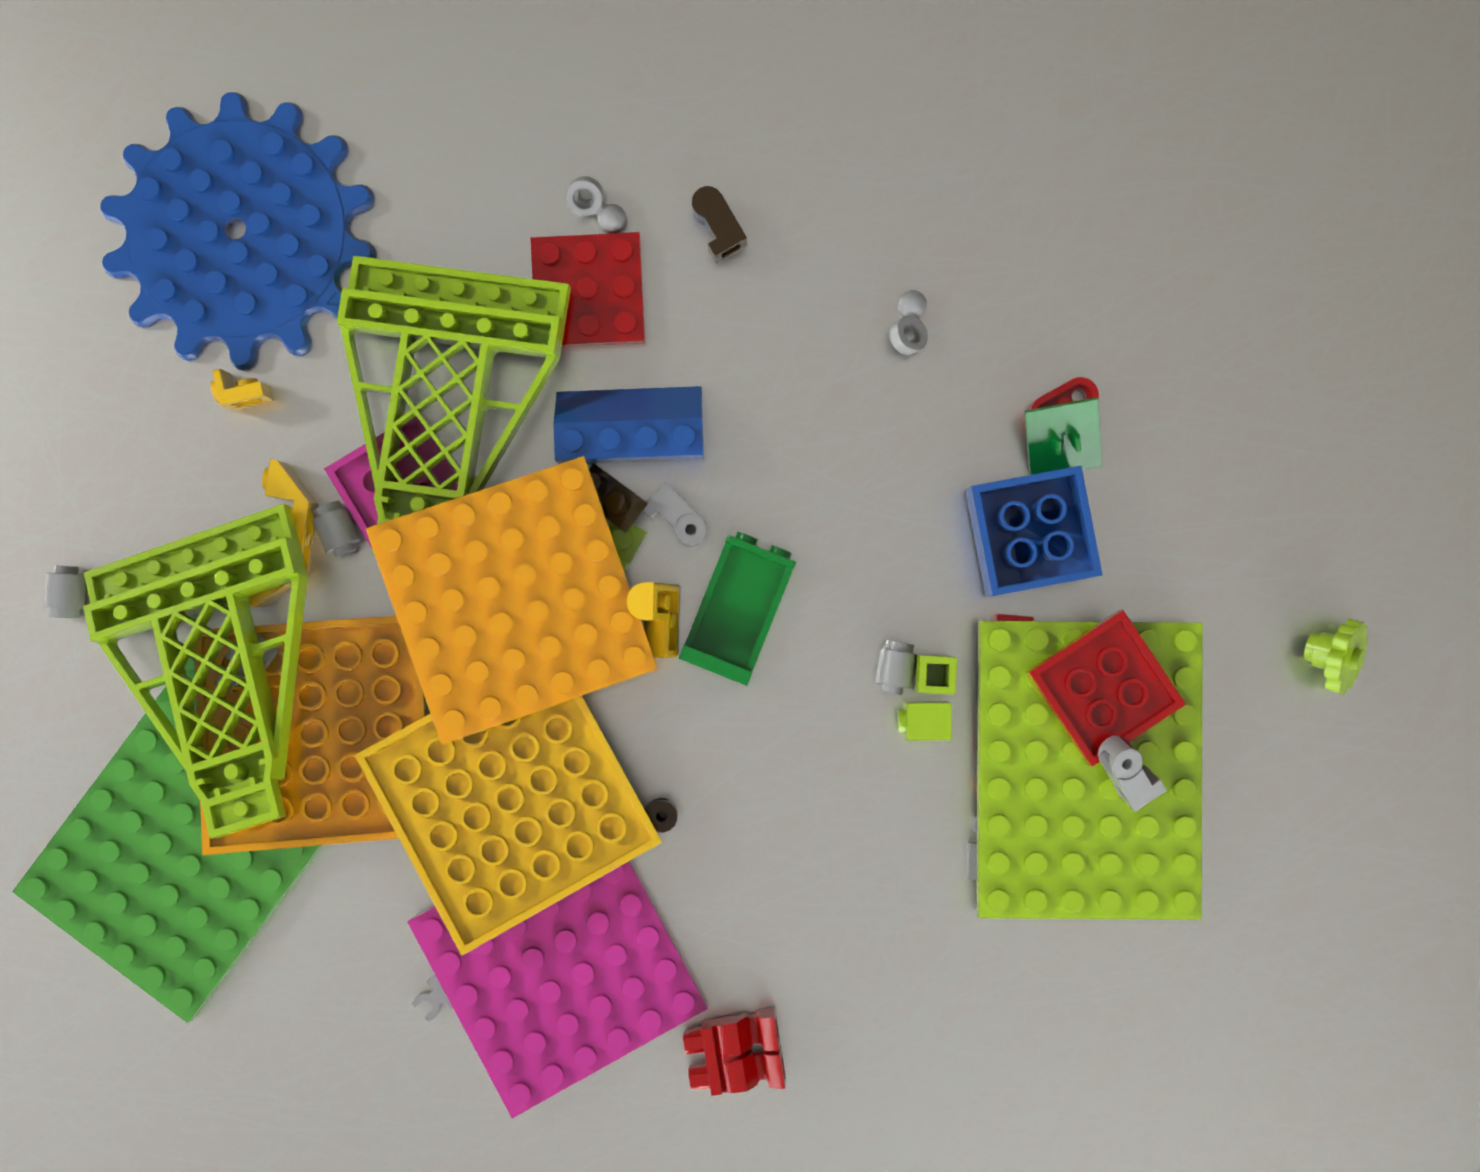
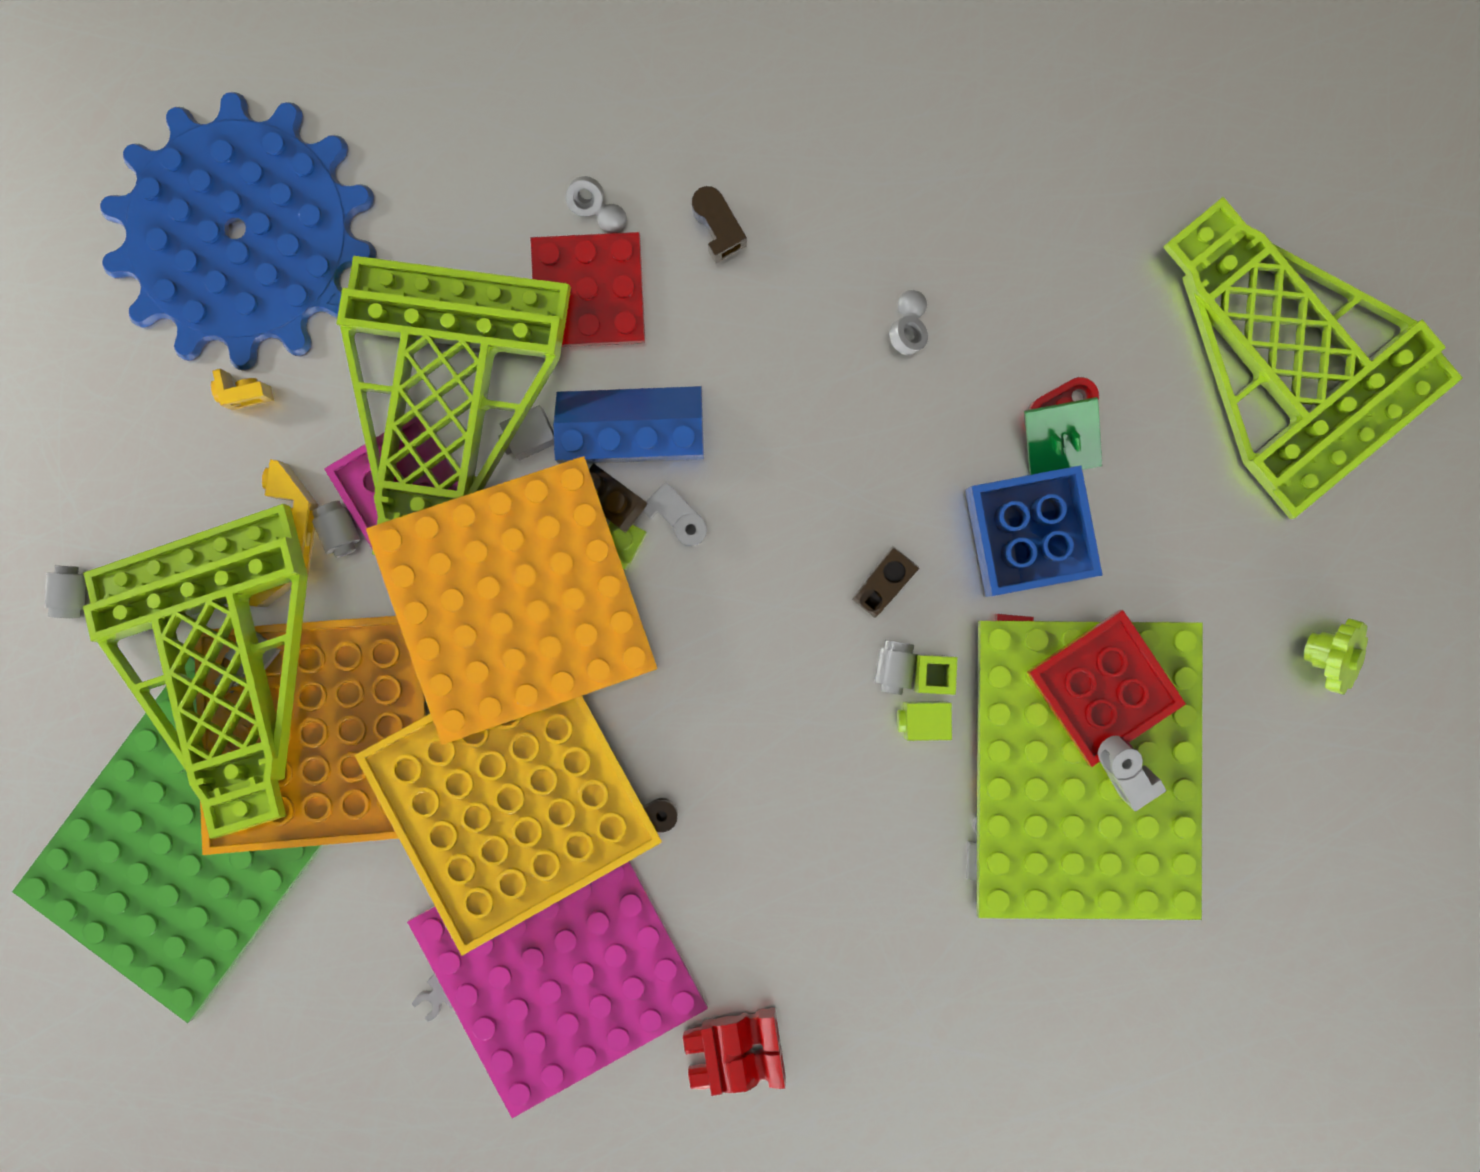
(532, 436): none -> light grey brick
(659, 608): yellow brick -> none
(738, 608): green panel -> none
(885, 582): none -> dark brown leg
(1349, 421): none -> lime wing

